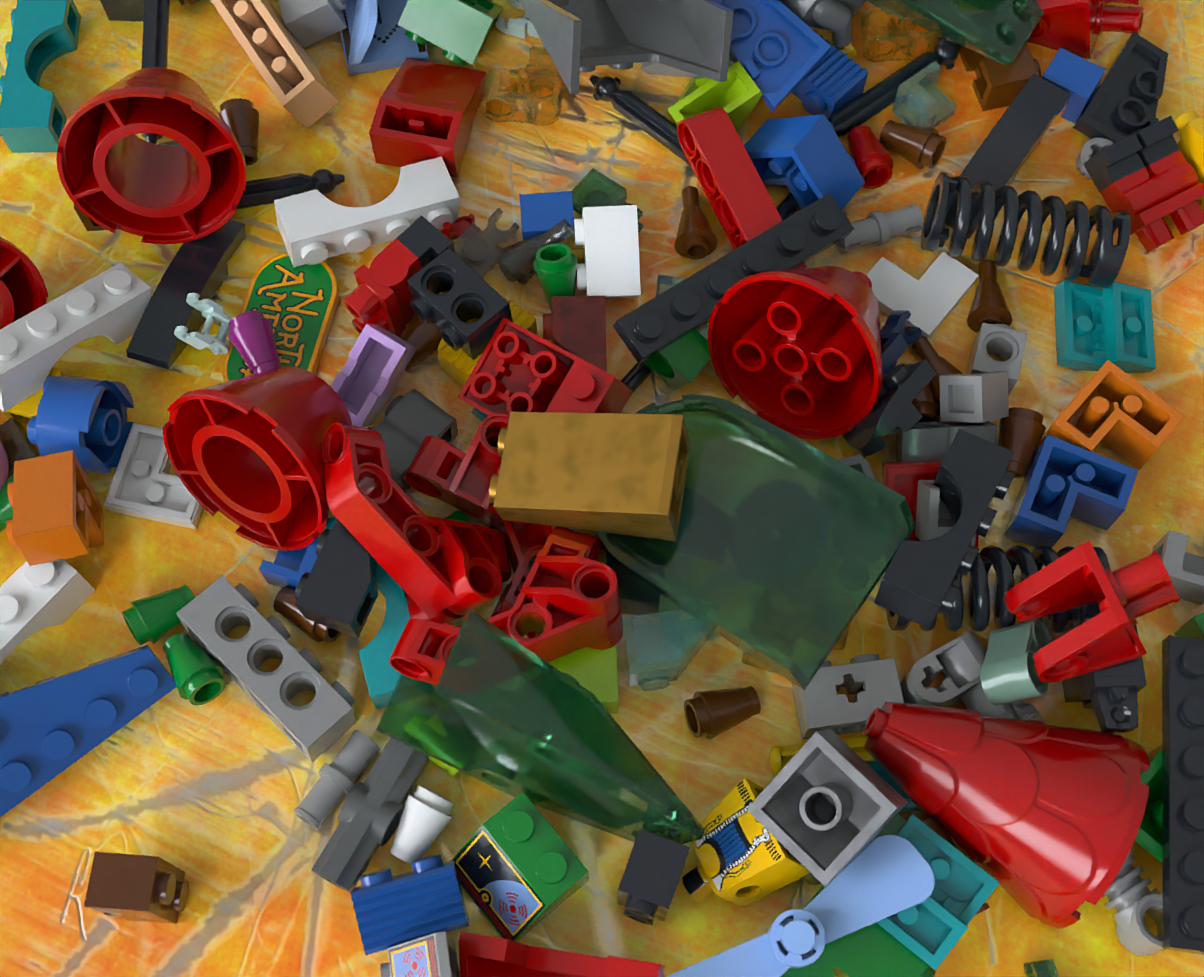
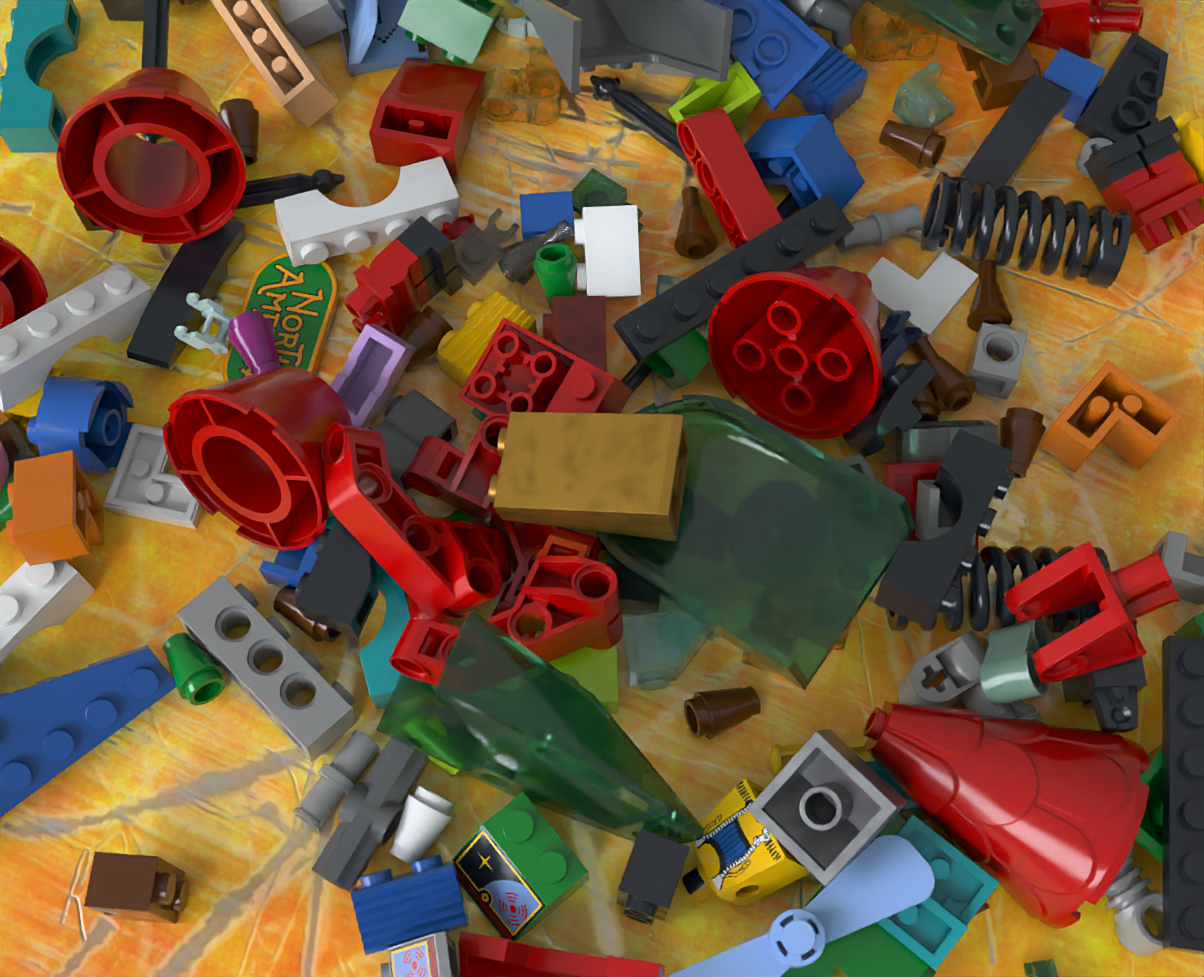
(157, 614): green cone -> none
(467, 299): black brick -> none
(866, 676): light grey brick -> none
(870, 157): red cone -> none
(885, 92): black wheel -> none
(974, 397): light grey panel -> none
(1065, 484): blue brick -> none
(1104, 326): teal slope -> none

